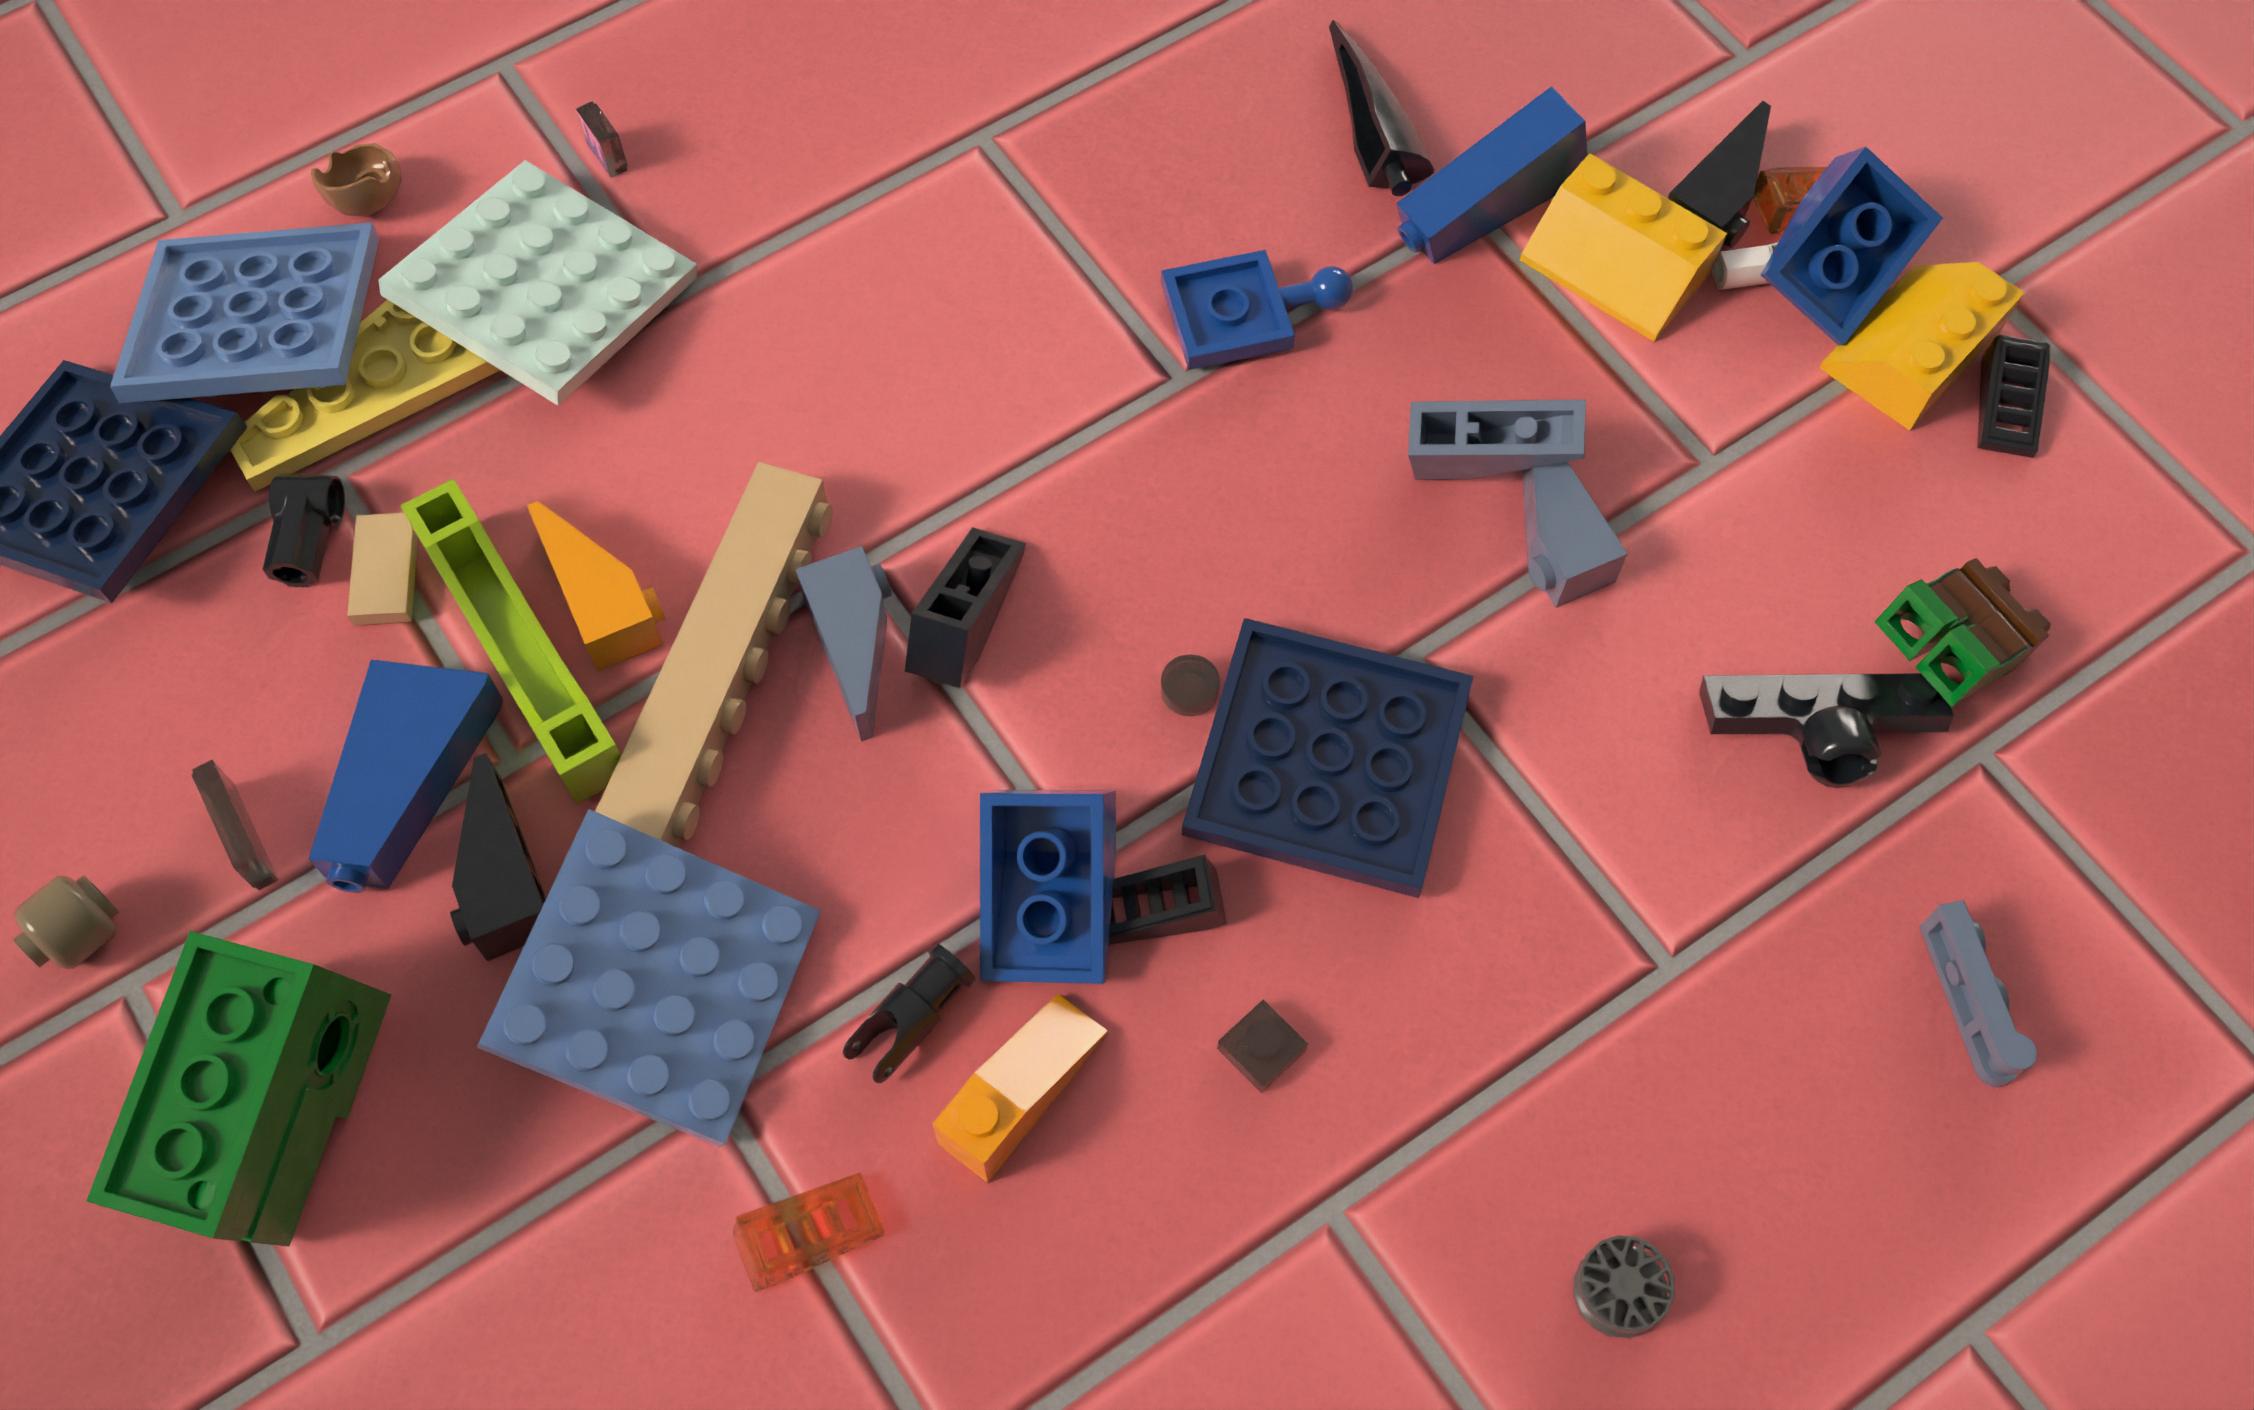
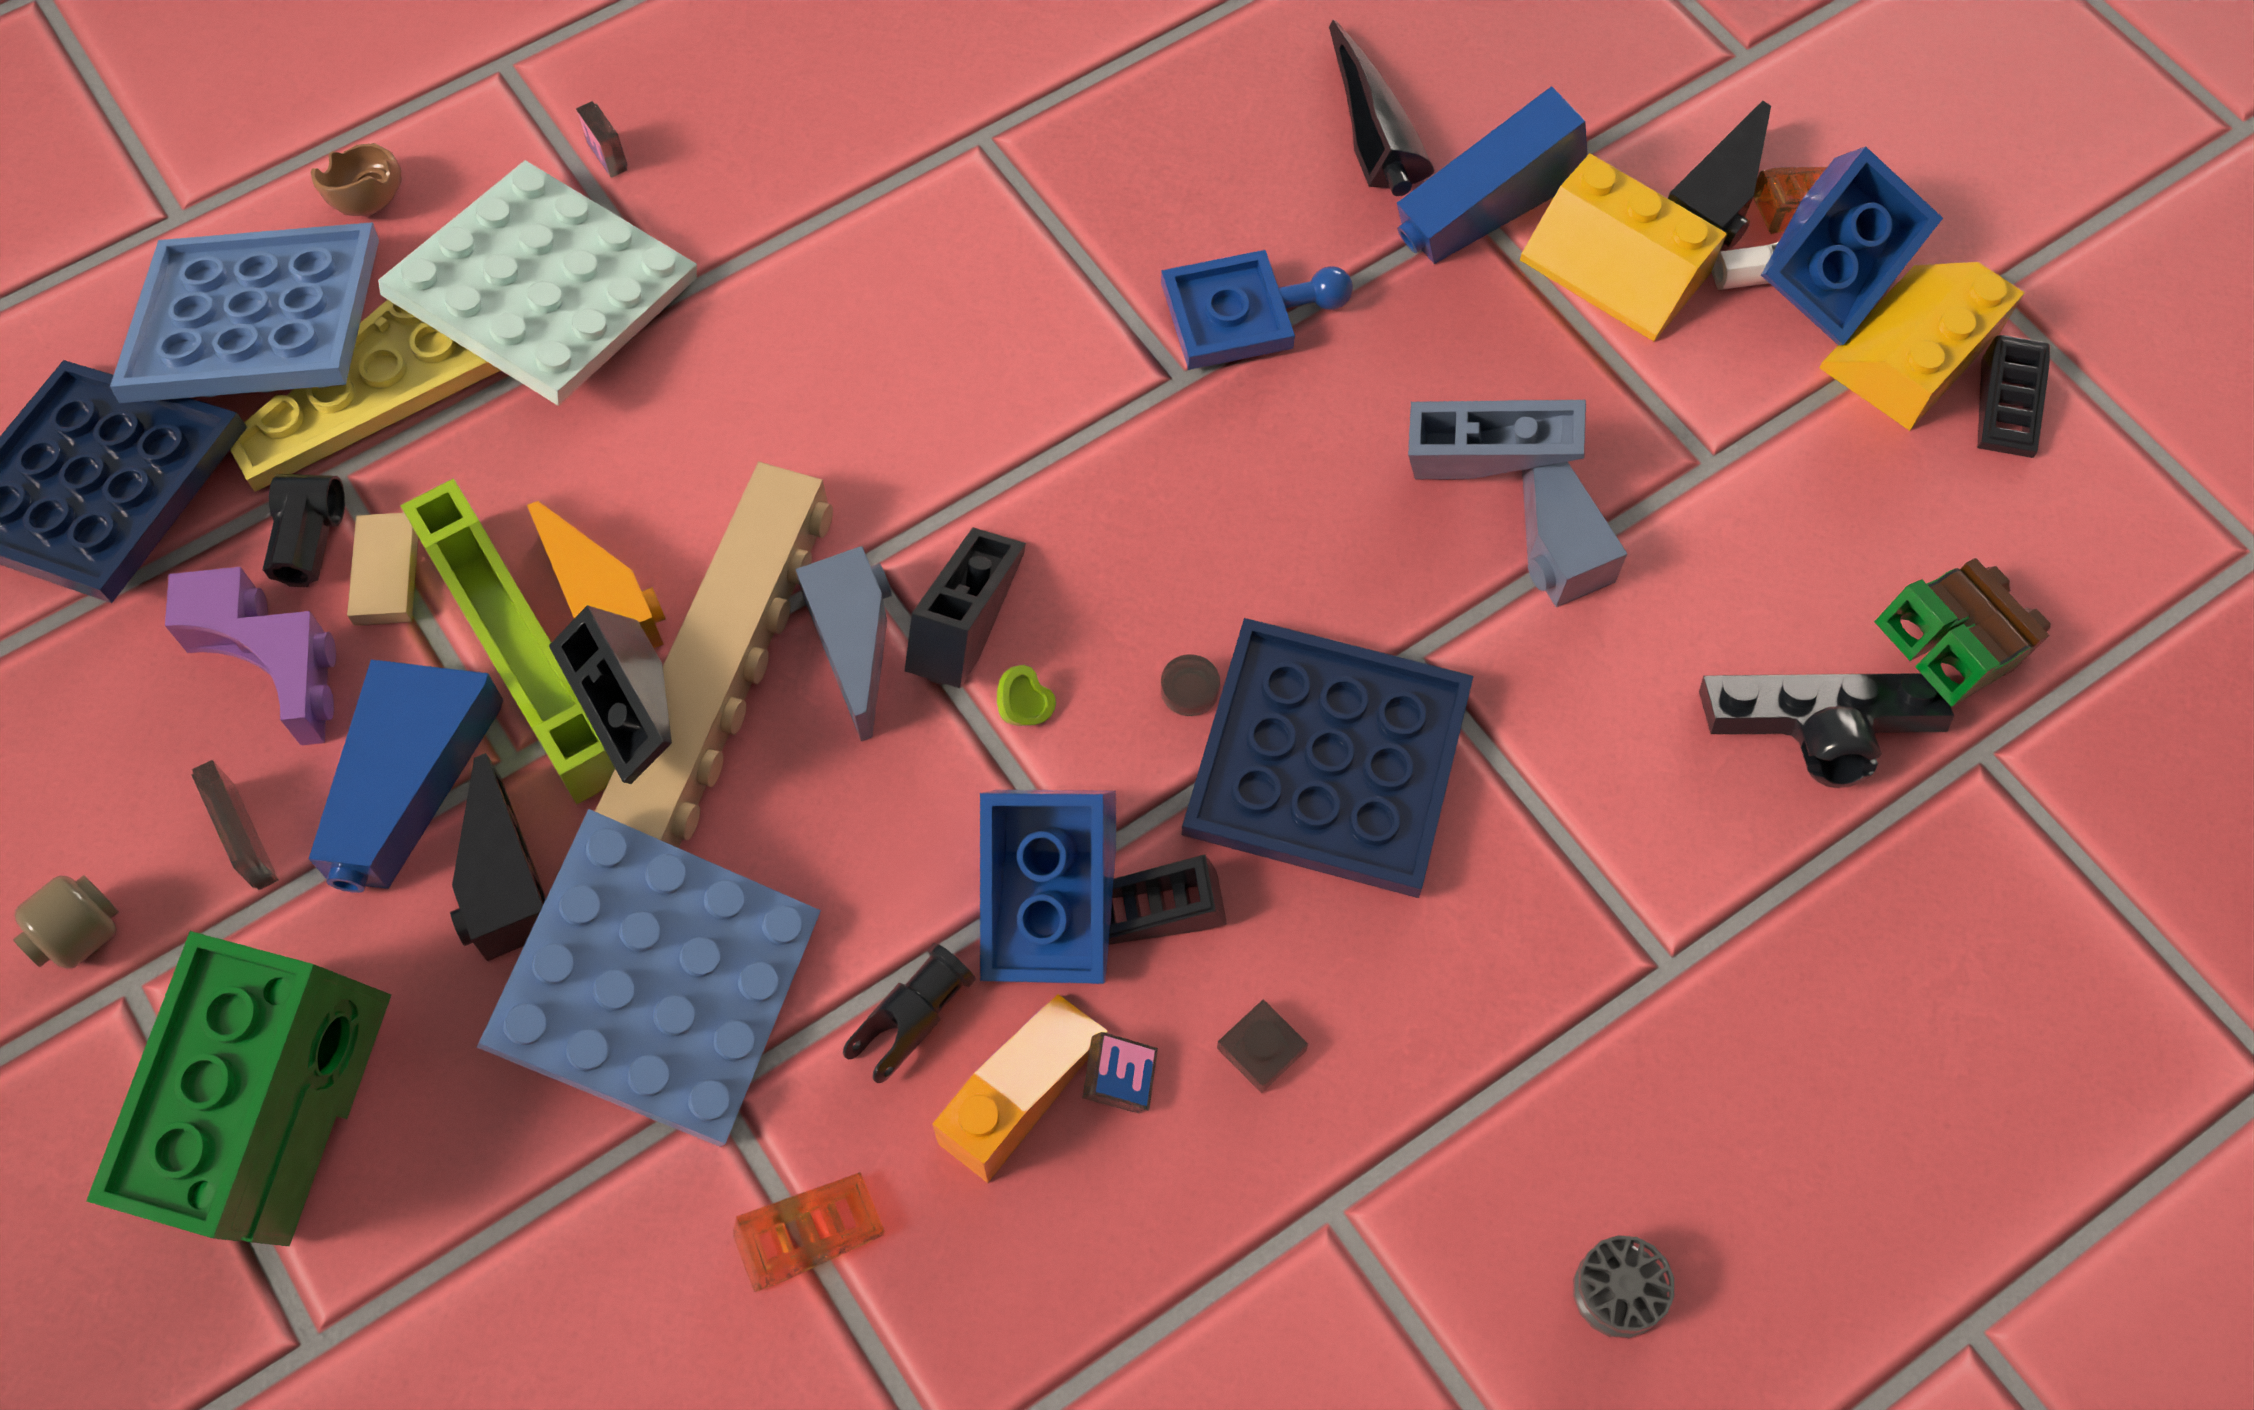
(230, 617): none -> medium lavender arch
(617, 686): none -> black slope
(1022, 698): none -> lime piece
(1120, 1072): none -> tile
(1976, 996): sand blue plate -> none

